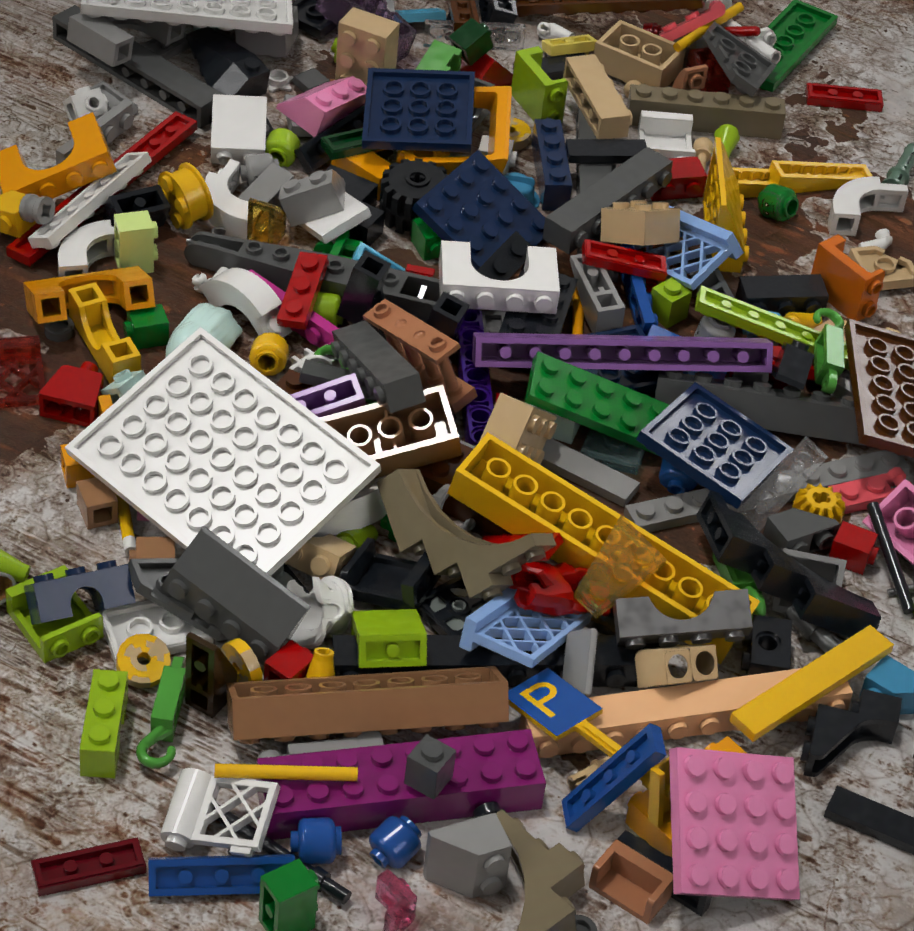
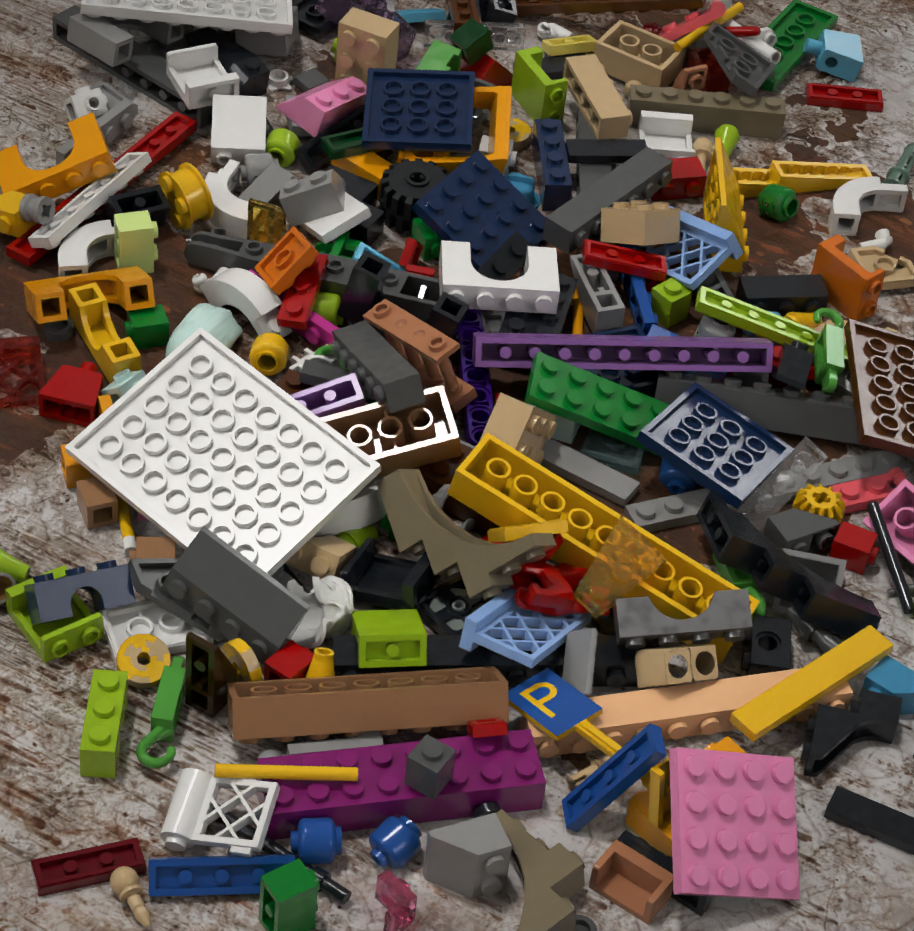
(125, 883): none -> tan bar
(199, 75): none -> white panel
(286, 260): none -> orange plate
(411, 253): none -> red tile
(486, 727): none -> red tile
(514, 532): none -> yellow tile
(836, 53): none -> medium azure torso

